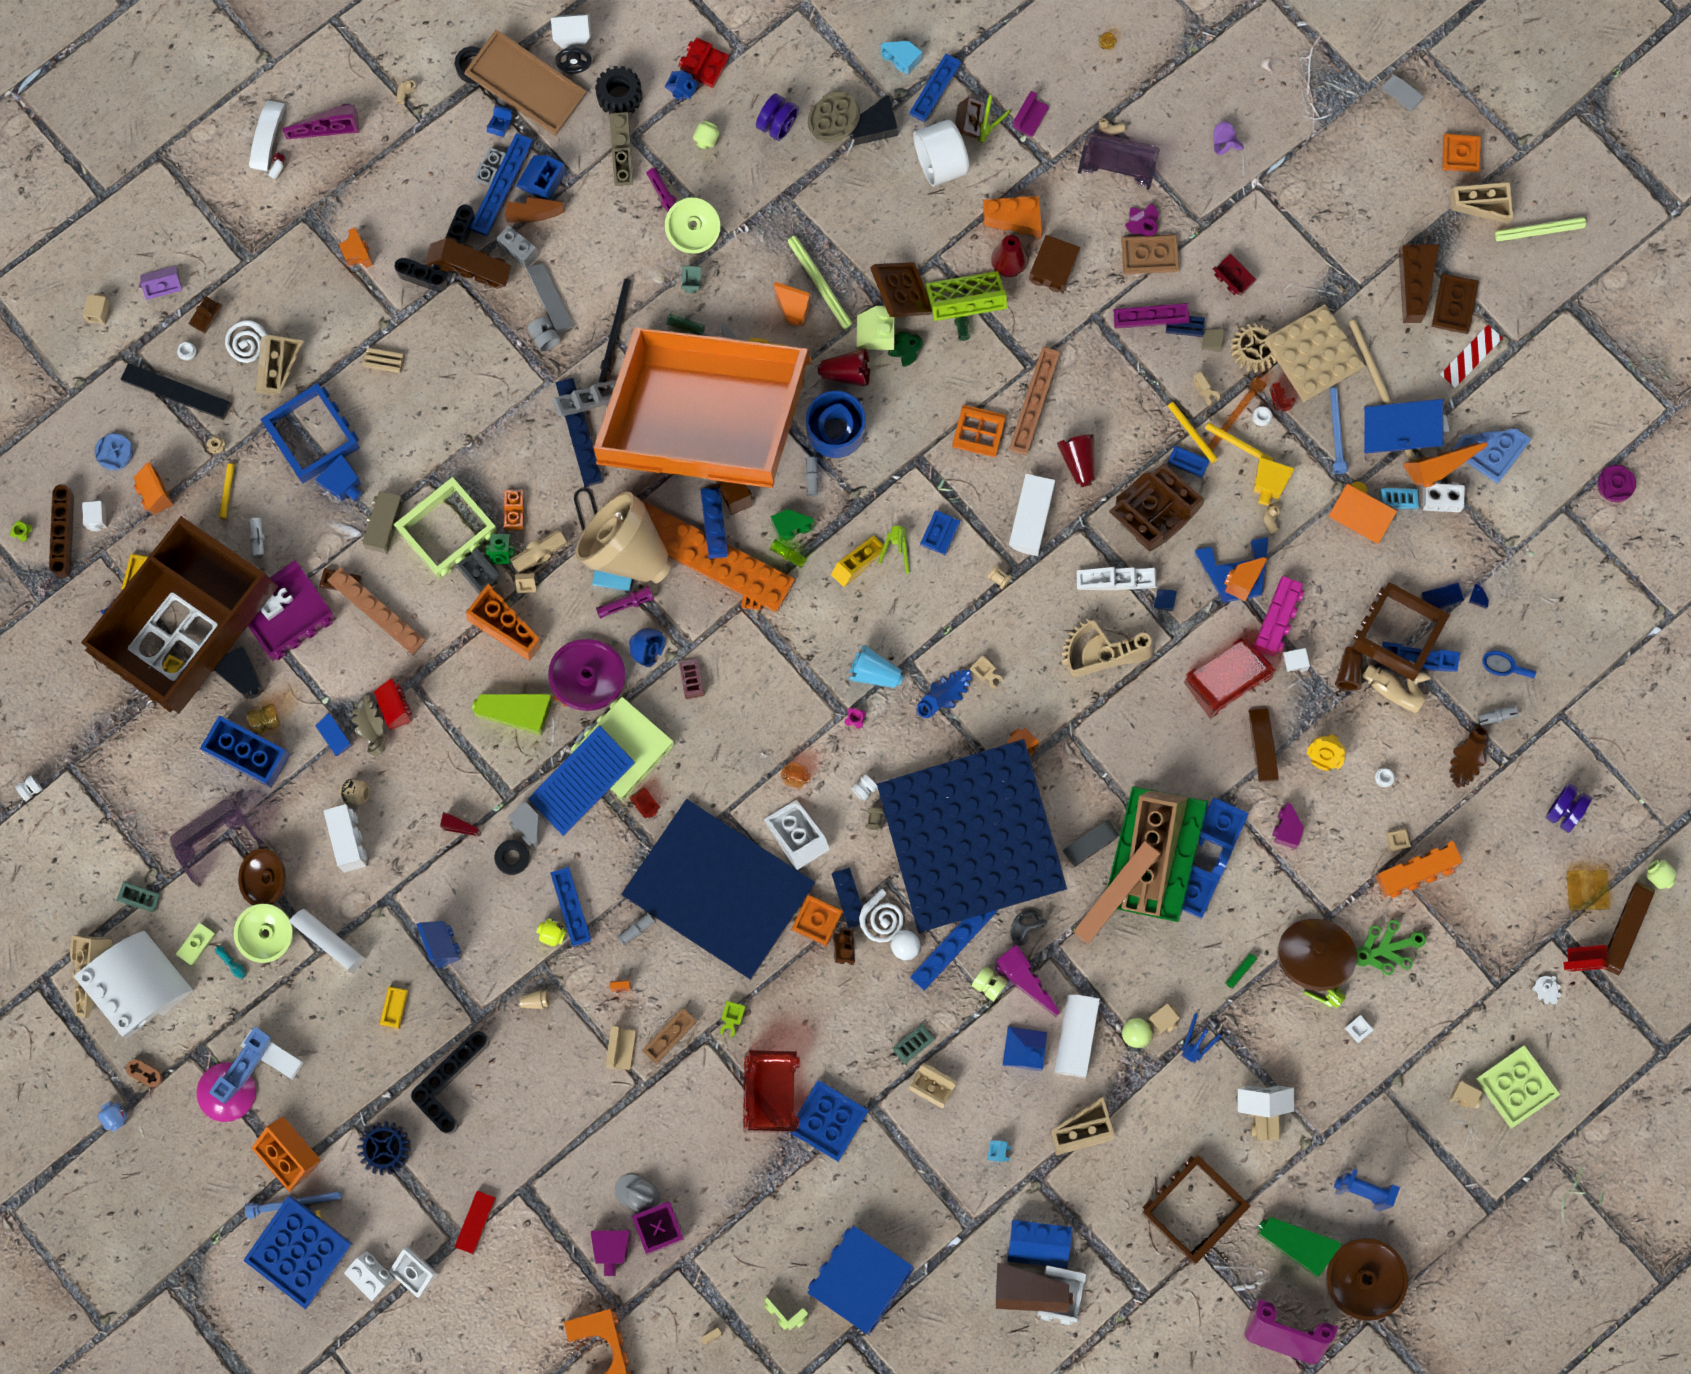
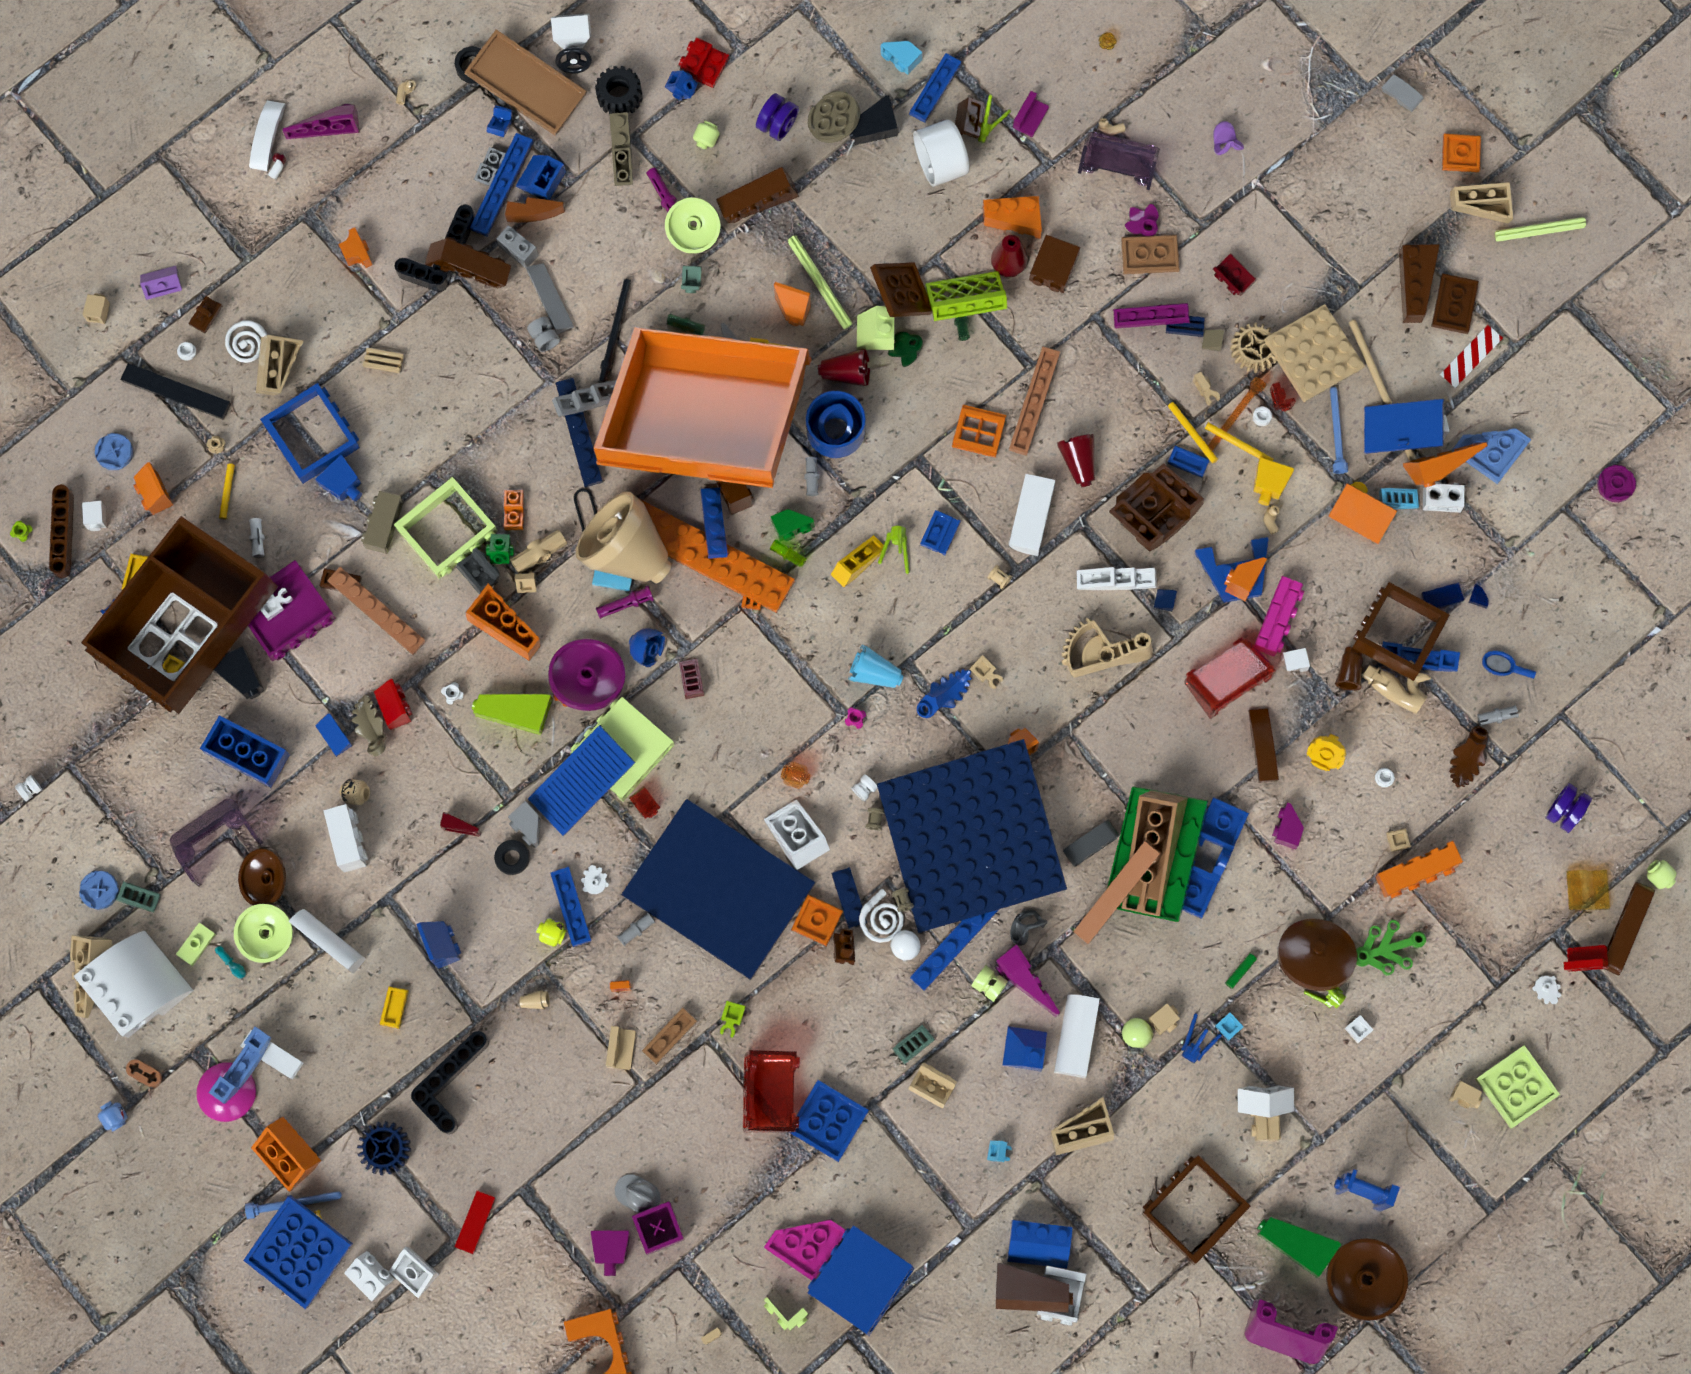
(99, 890): none -> medium blue tile
(263, 719): clear yellow wheel -> none
(454, 687): none -> white plate
(594, 880): none -> white piece
(757, 196): none -> reddish brown wedge
(806, 1245): none -> dark pink plate
(902, 899): none -> dark tan bush
(1229, 1026): none -> medium azure plate

